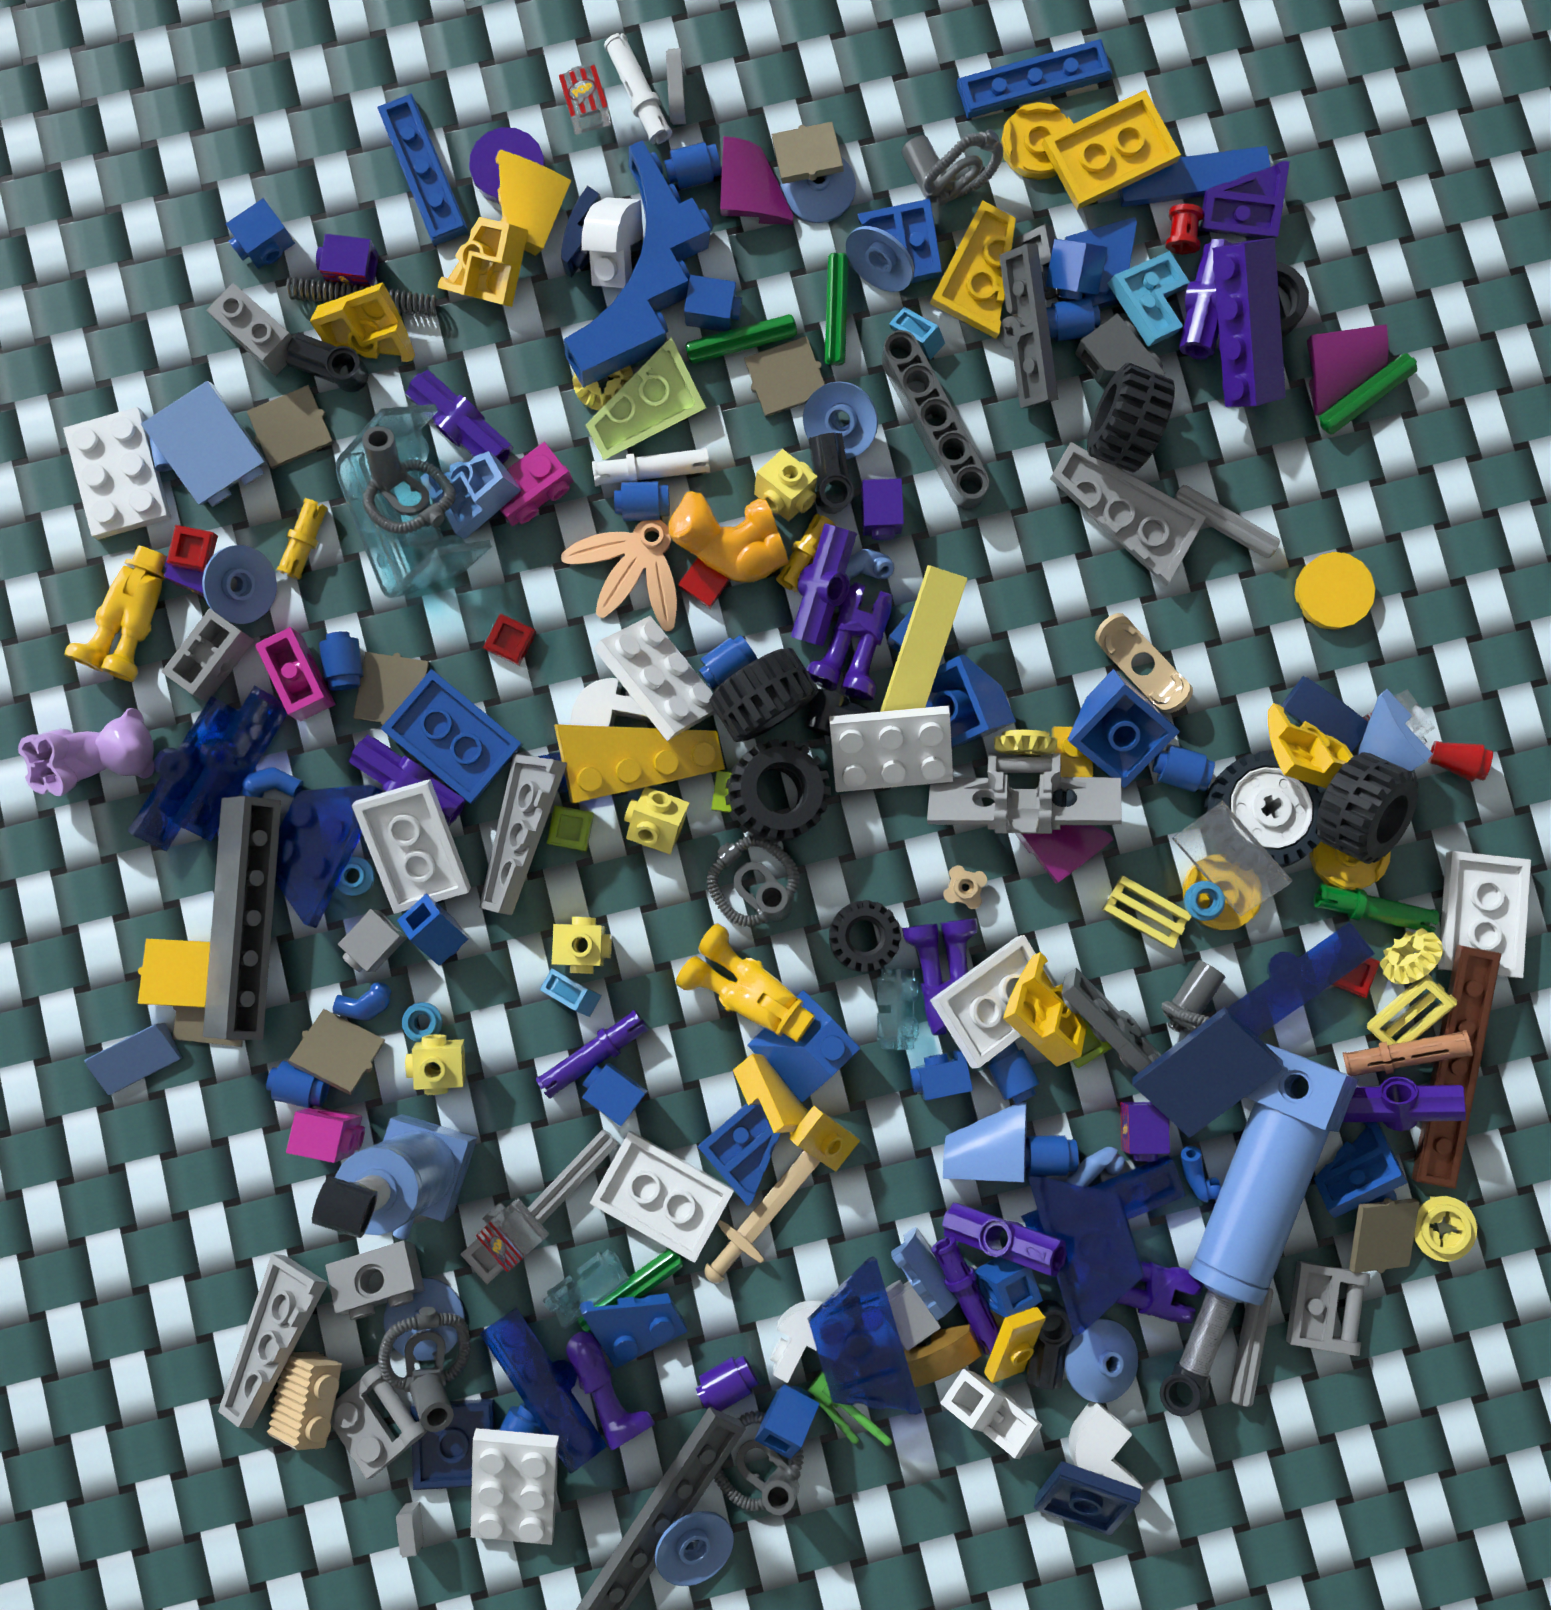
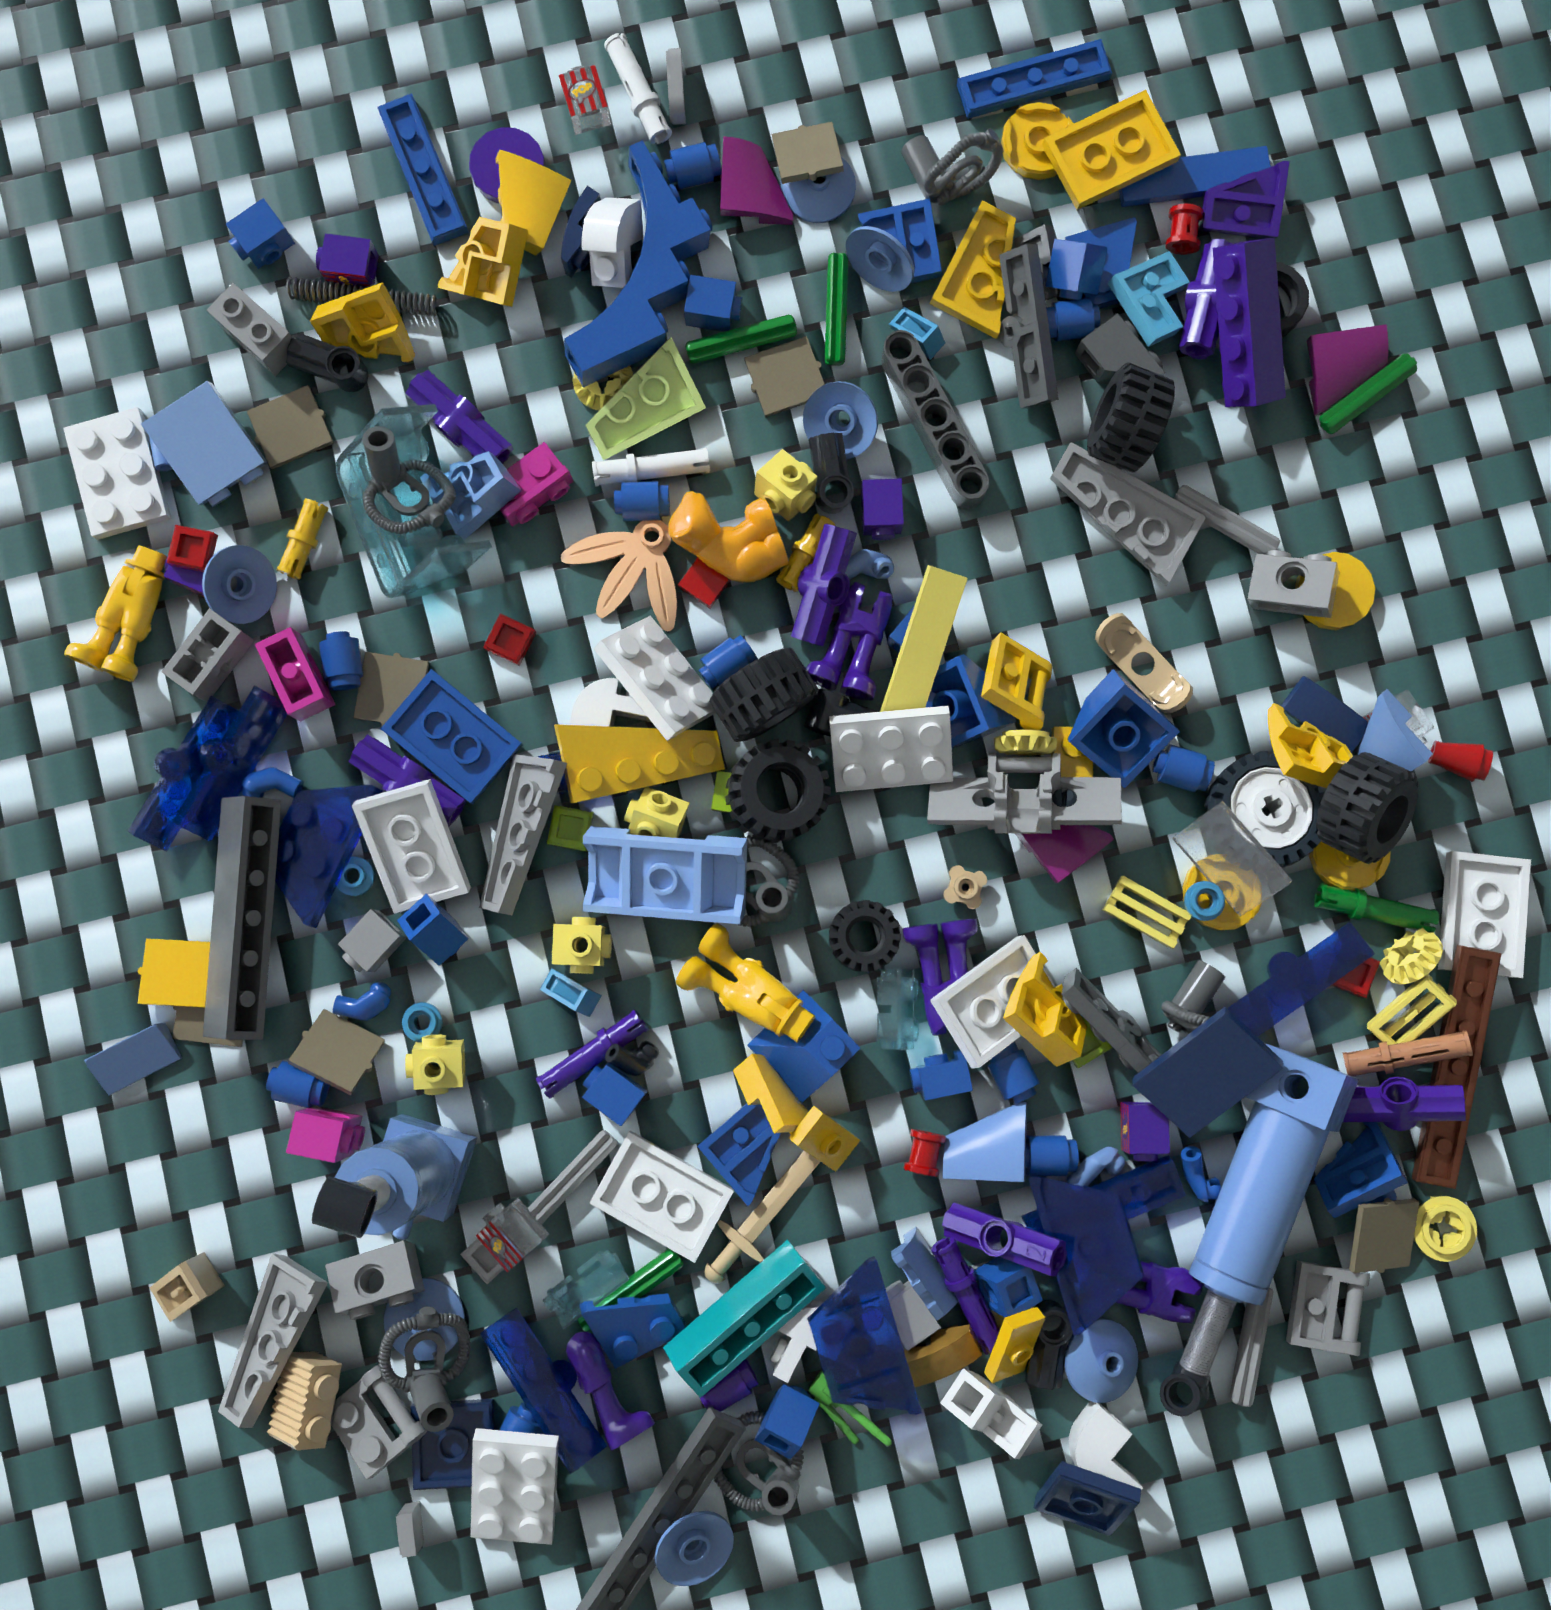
(63, 758): lavender animal -> none
(186, 1286): none -> tan slope
(634, 1061): none -> black arm
(666, 876): none -> light blue piece
(743, 1318): none -> teal brick
(924, 1152): none -> red bush
(1007, 680): none -> yellow plate
(1311, 599): none -> light grey brick

